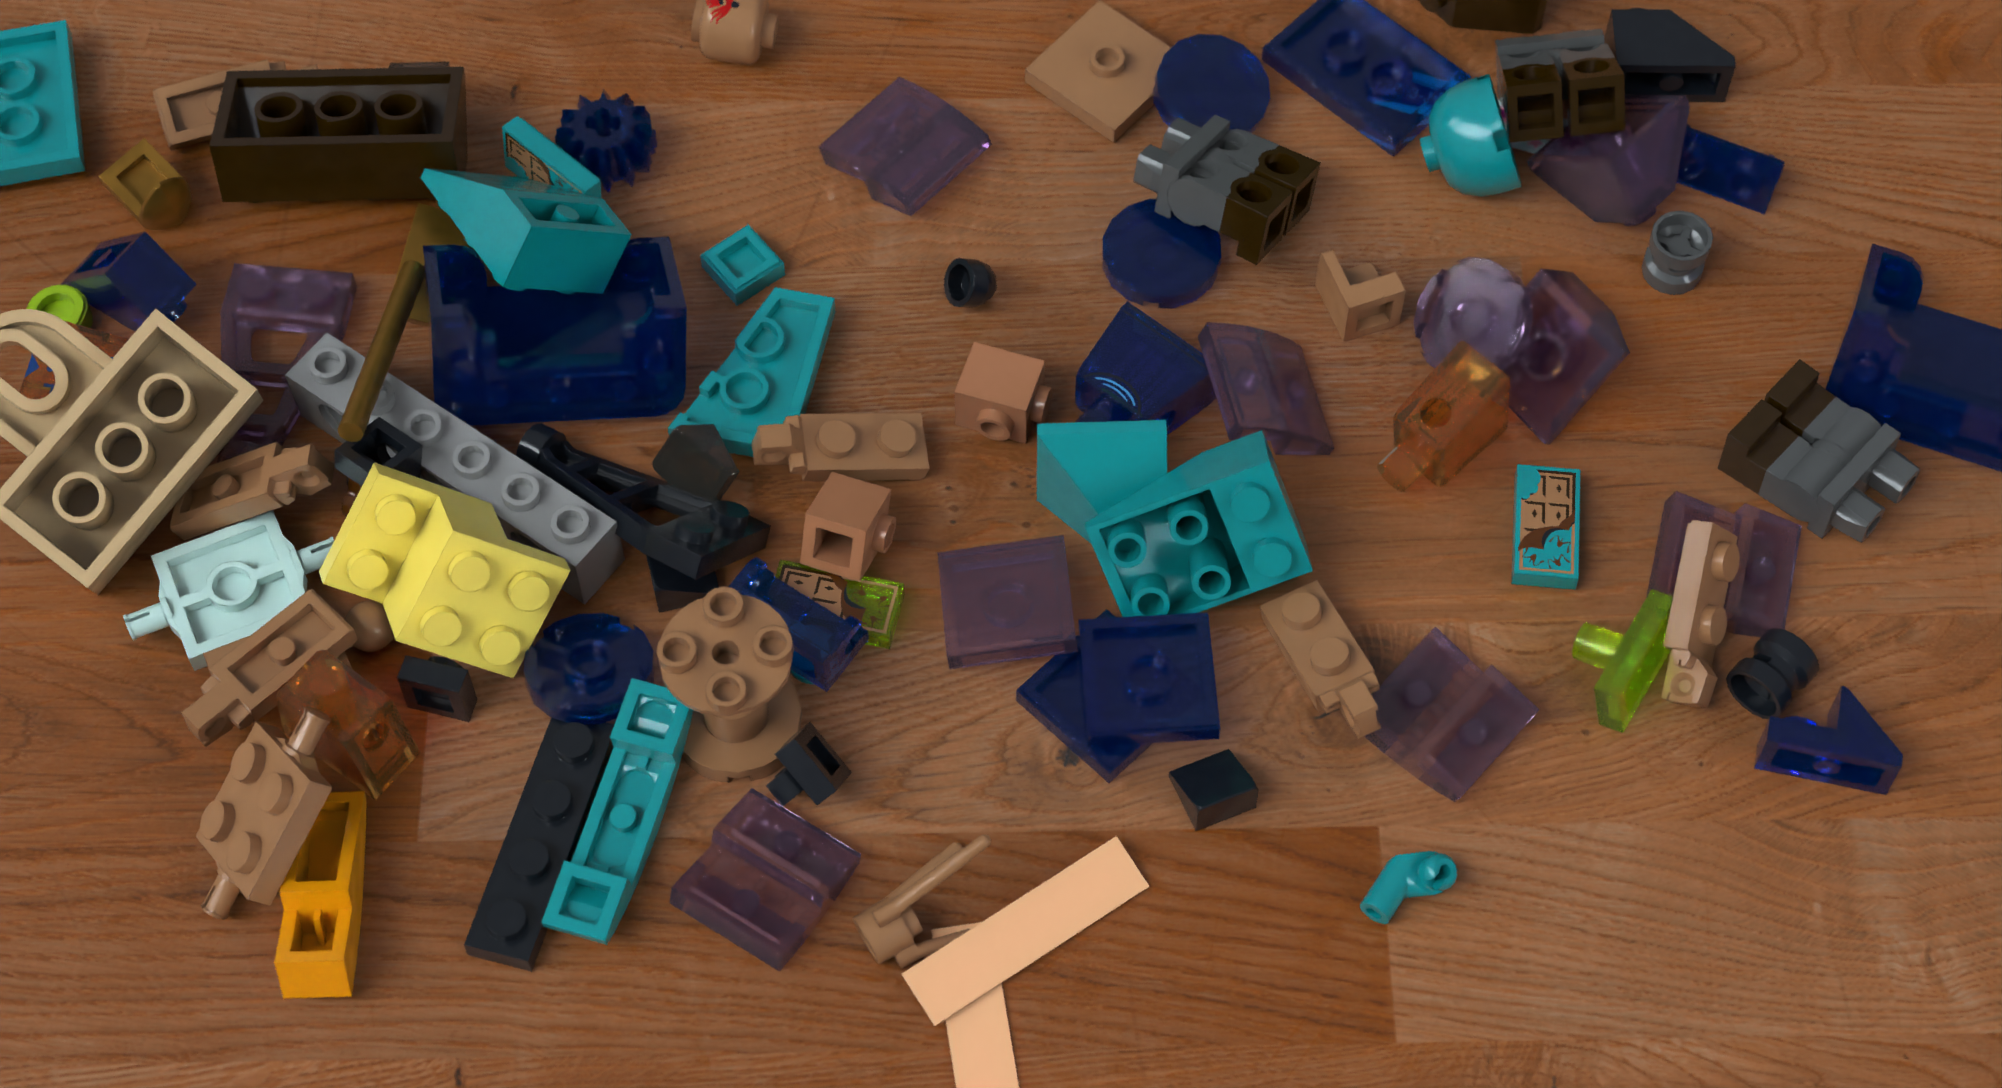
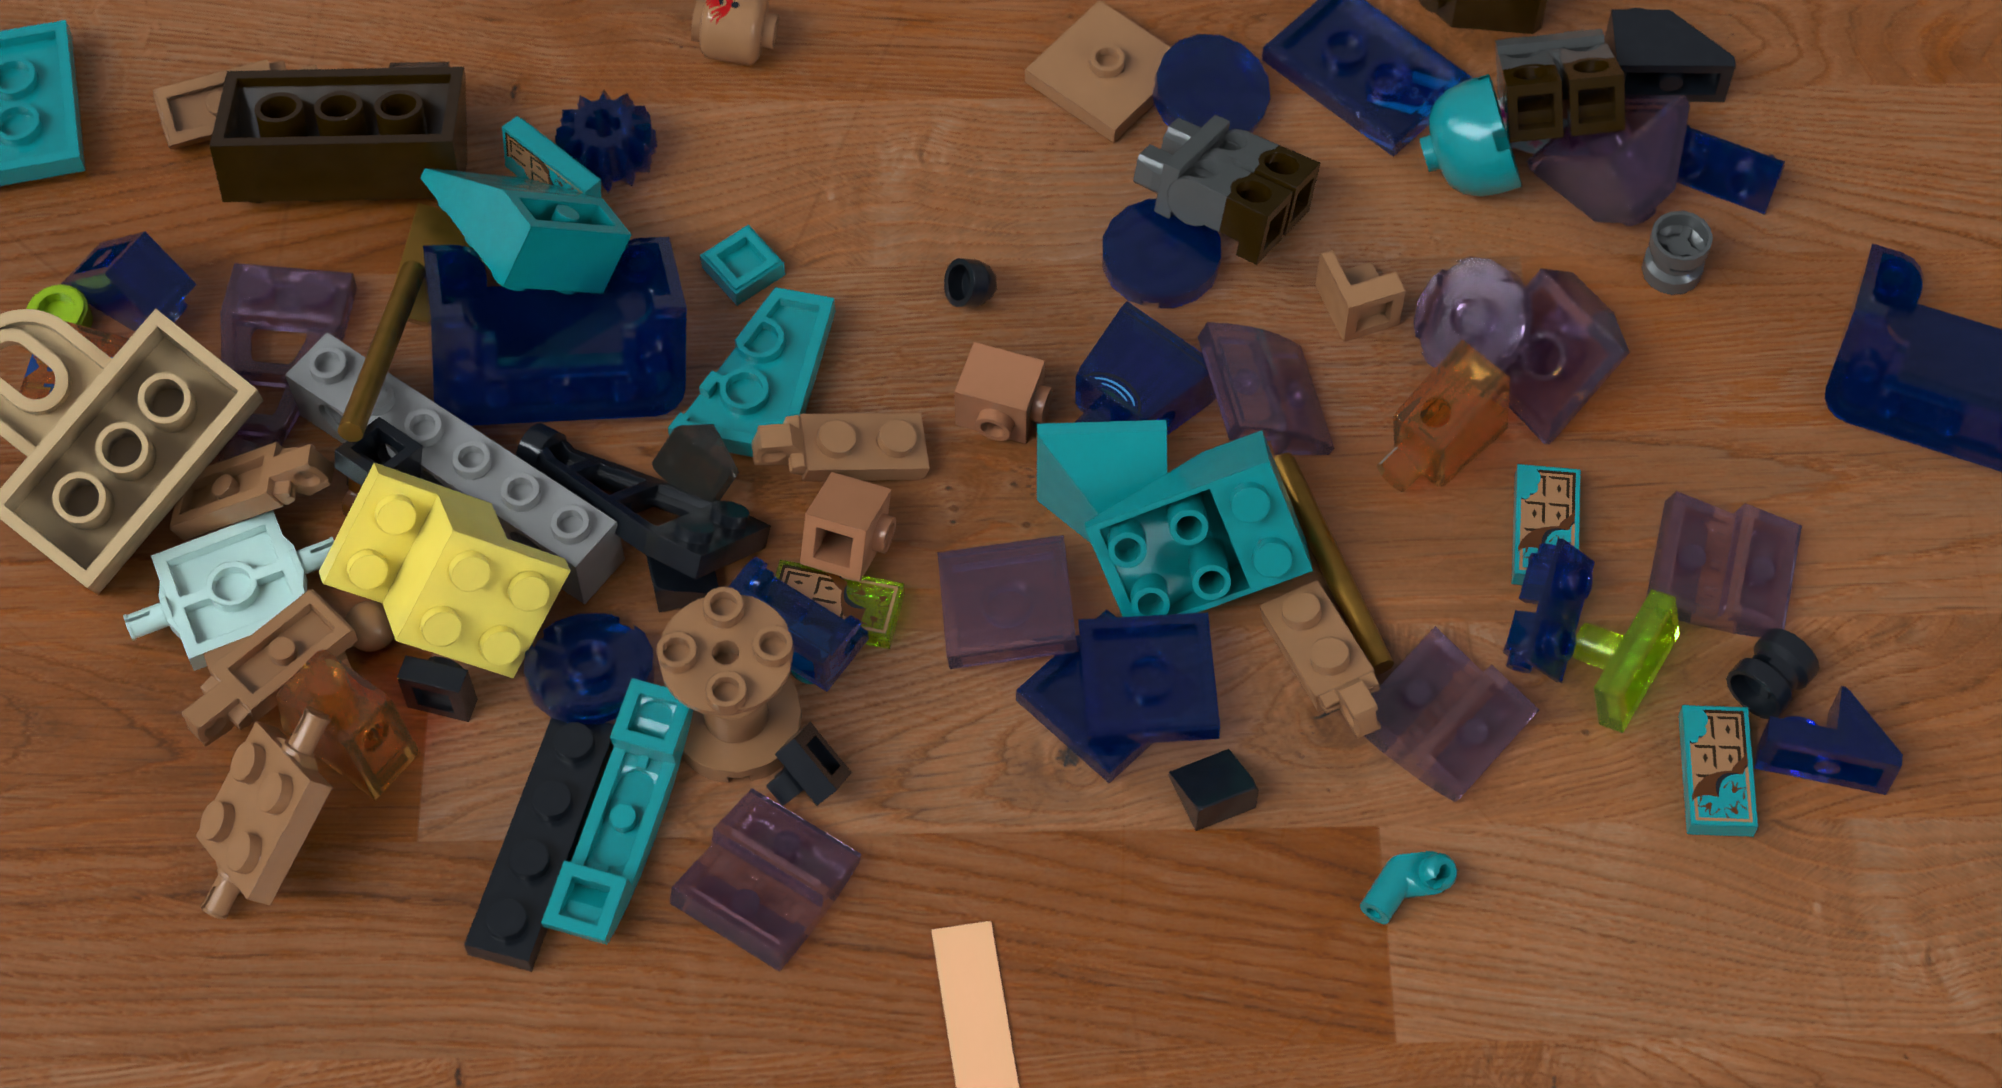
(148, 187): pearl gold plate -> none
(324, 903): light orange slope -> none
(891, 922): medium nougat plant -> none
(905, 146): clear purple slope -> none
(1025, 930): light nougat sticker -> none
(1333, 565): none -> pearl gold bar
(1559, 583): none -> clear blue hinge
(1698, 613): medium nougat hinge -> none
(1717, 771): none -> tile
(1817, 457): dark grey hips -> none

